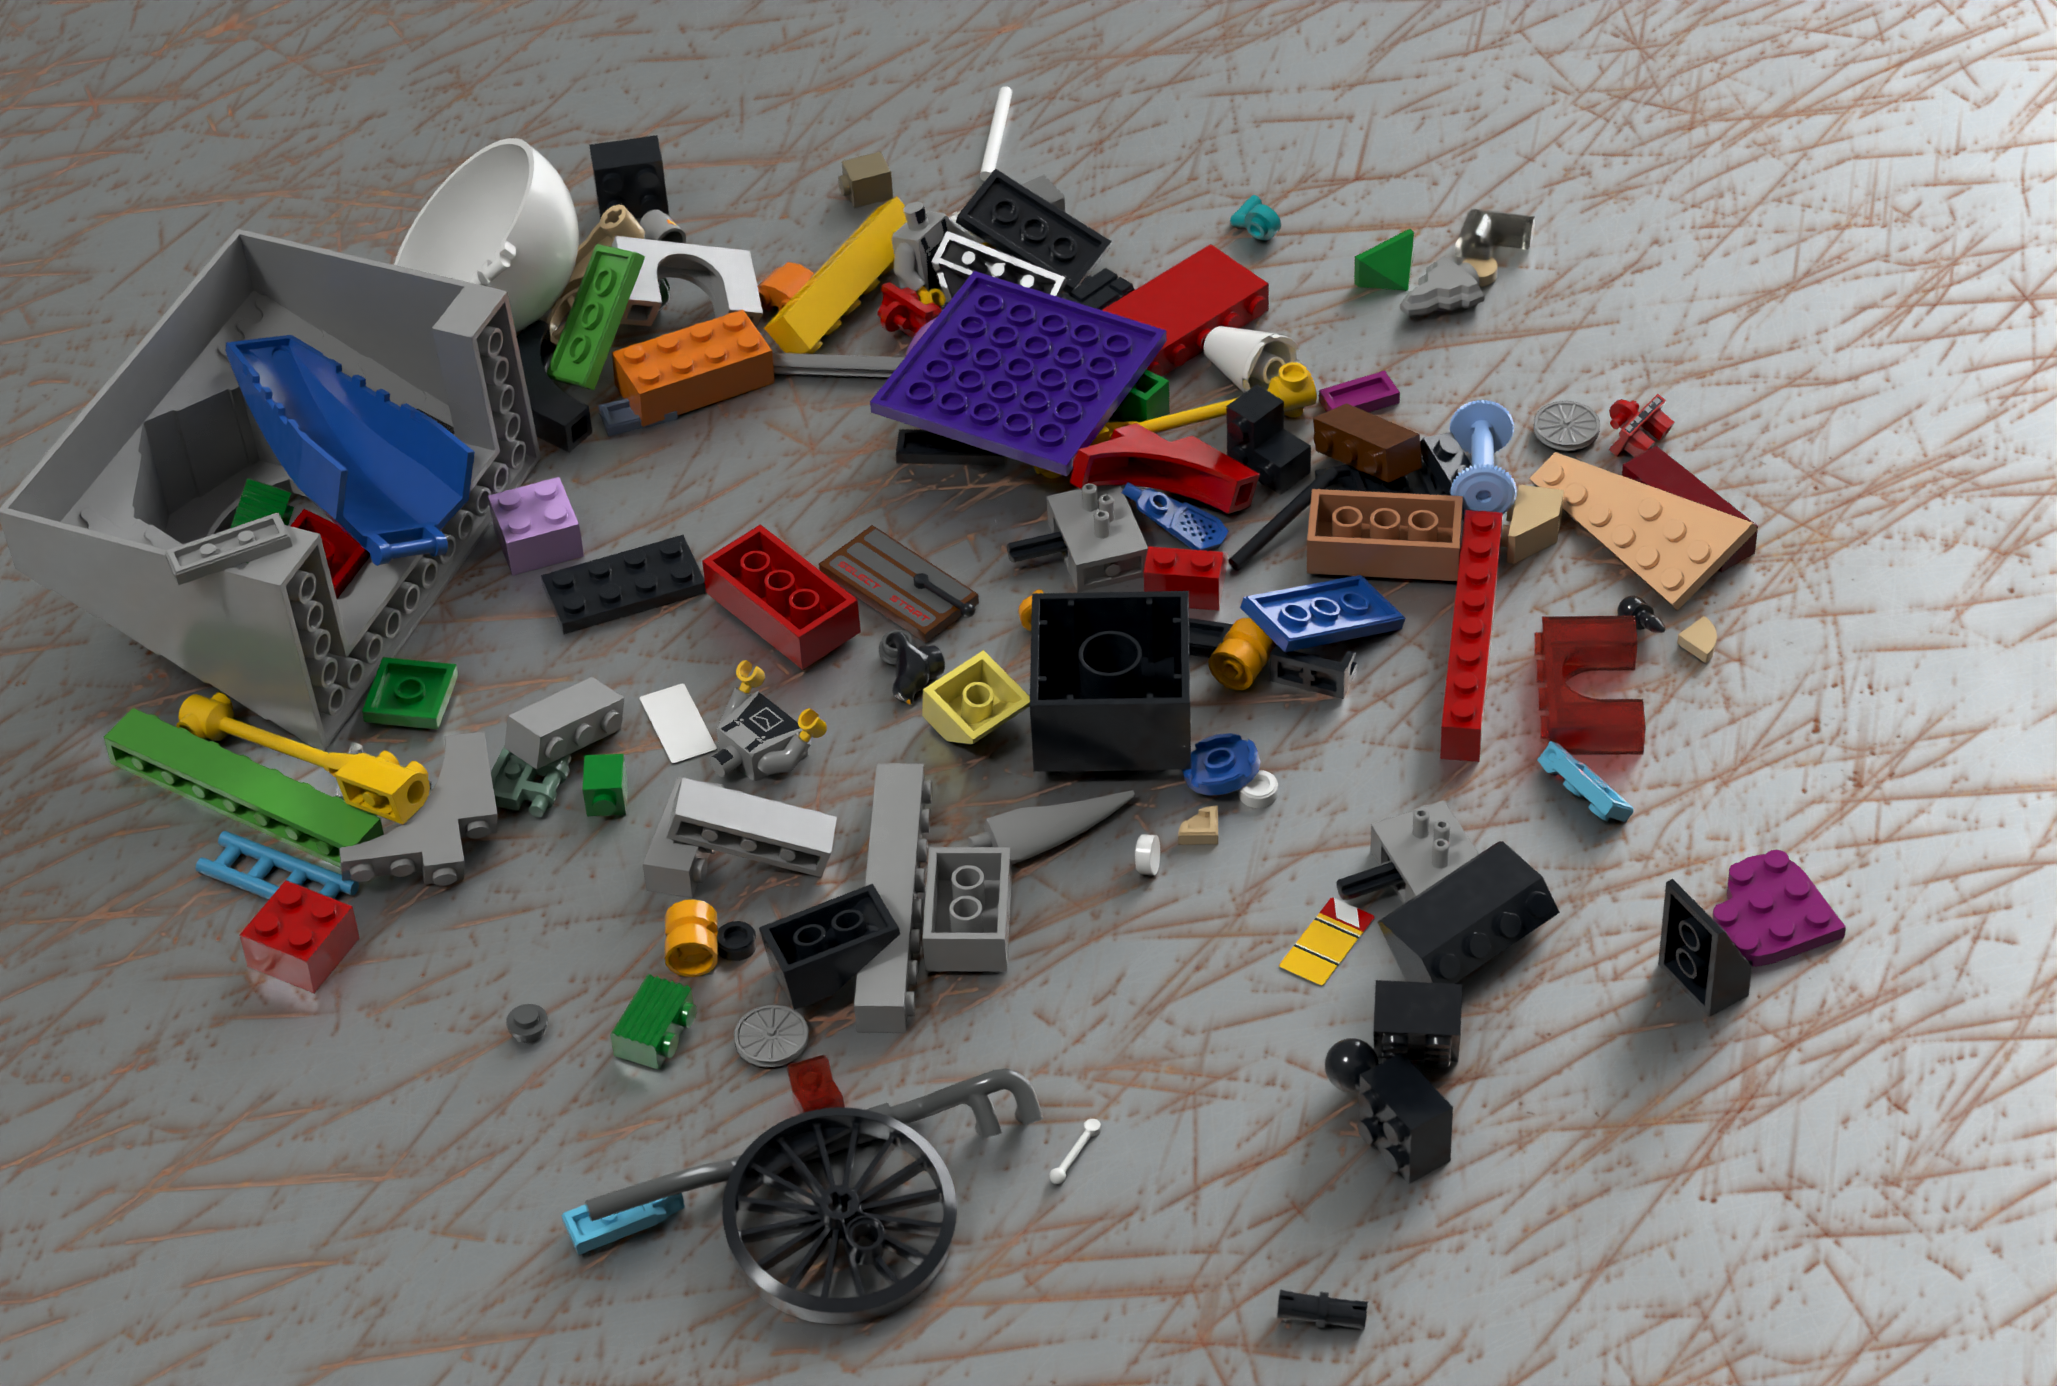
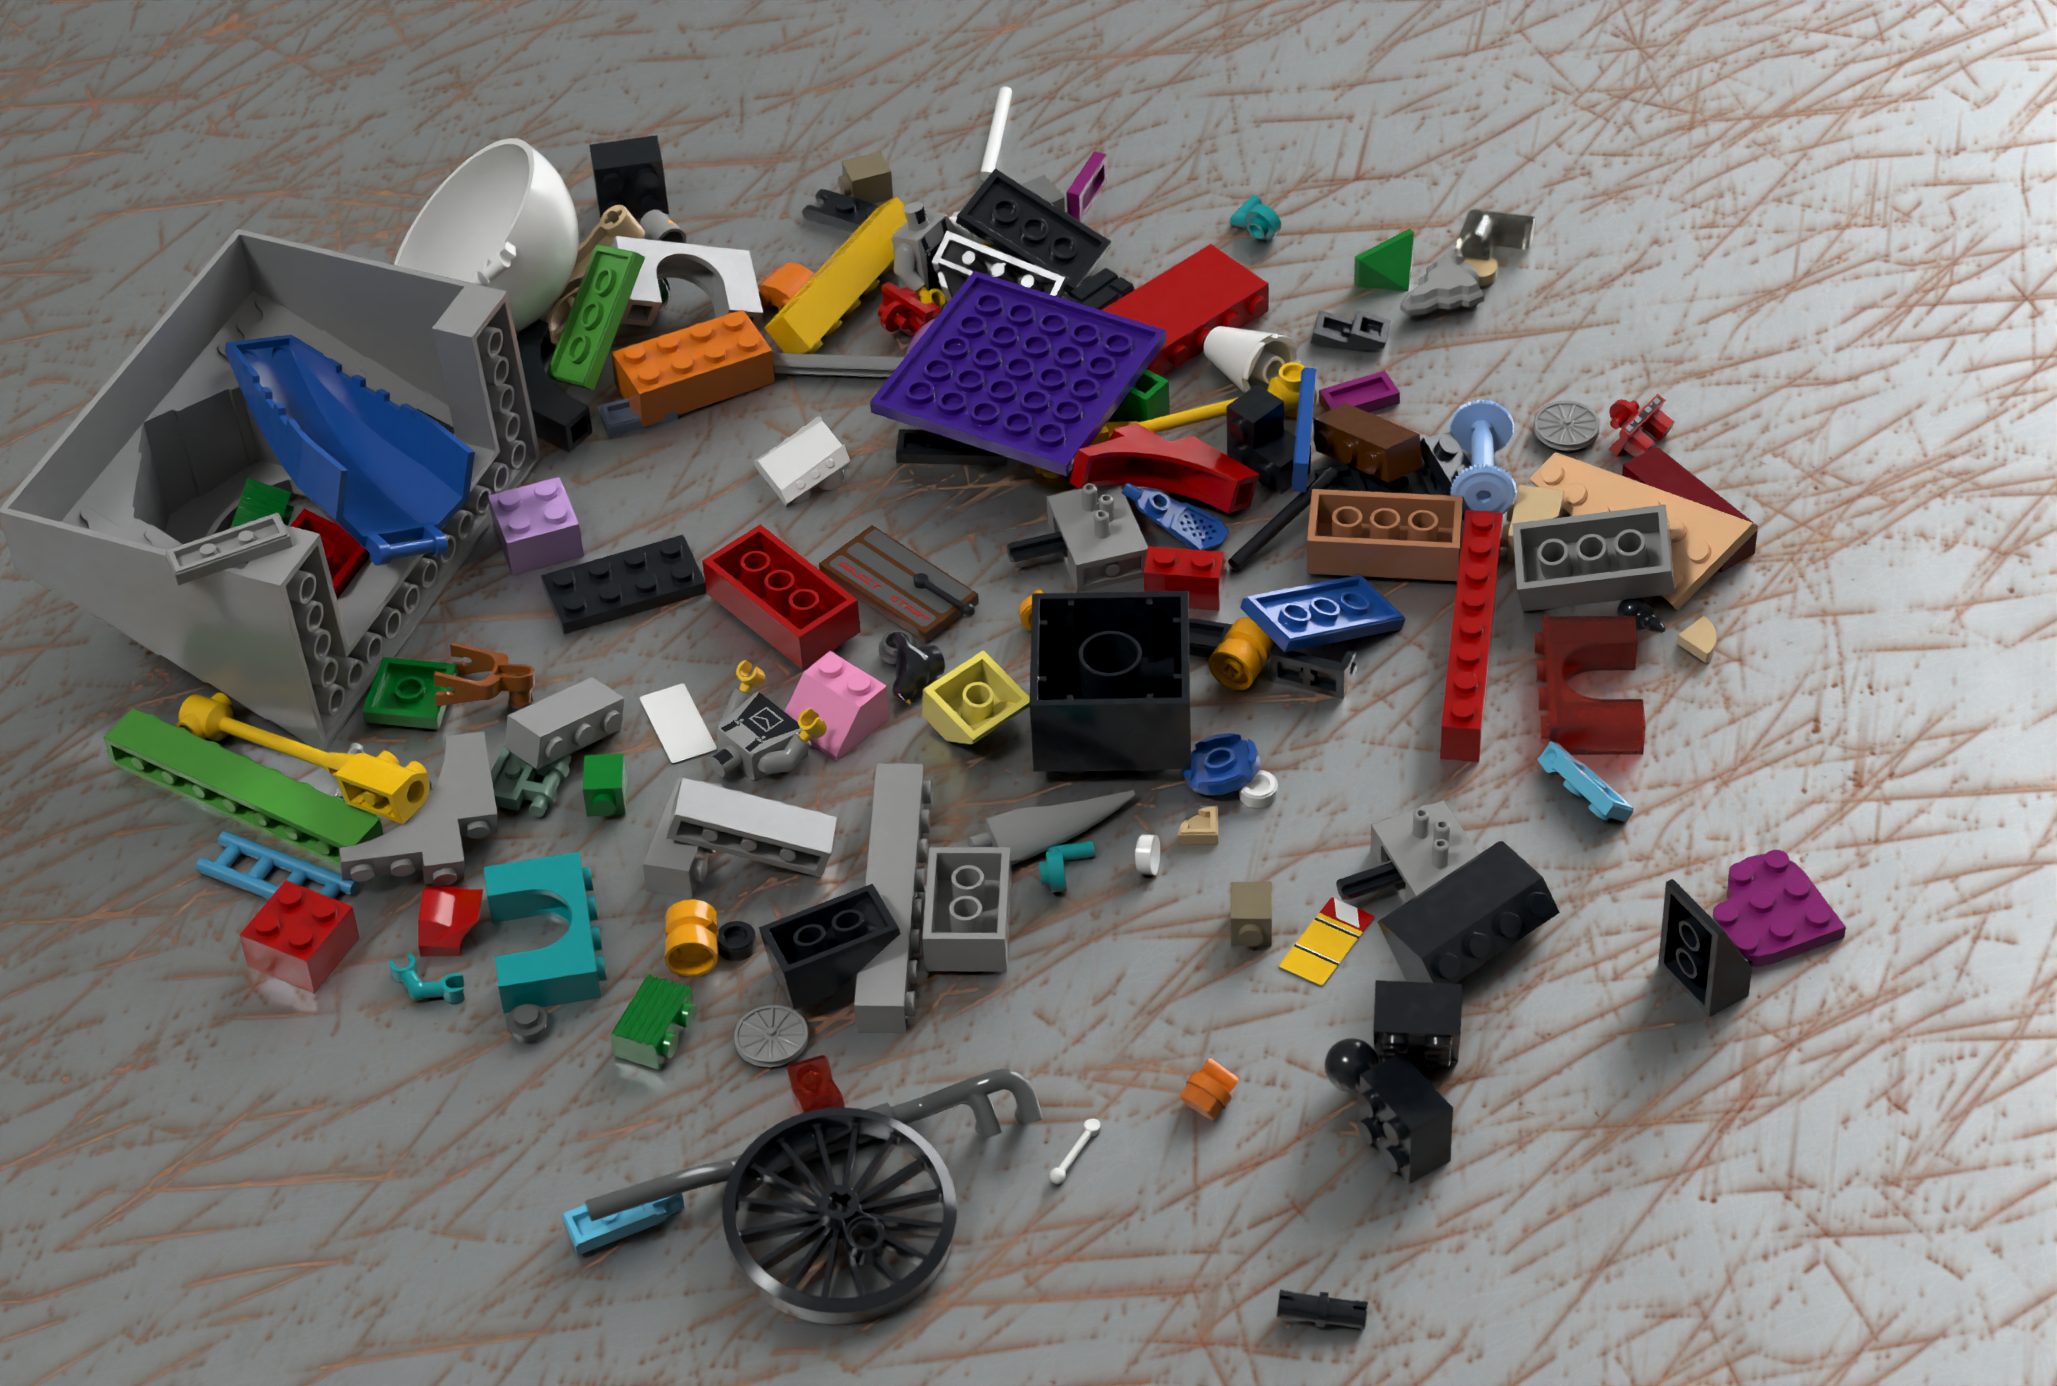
(446, 918): none -> red slope
(447, 988): none -> teal arm
(514, 678): none -> dark orange piece
(566, 968): none -> teal arch
(804, 463): none -> white slope
(839, 210): none -> black hinge
(845, 699): none -> bright pink slope
(1053, 871): none -> teal plate
(1087, 185): none -> magenta tile
(1209, 1089): none -> orange piece
(1251, 914): none -> dark tan brick
(1303, 430): none -> blue tile
(1360, 334): none -> black slope
(1593, 558): none -> light grey brick

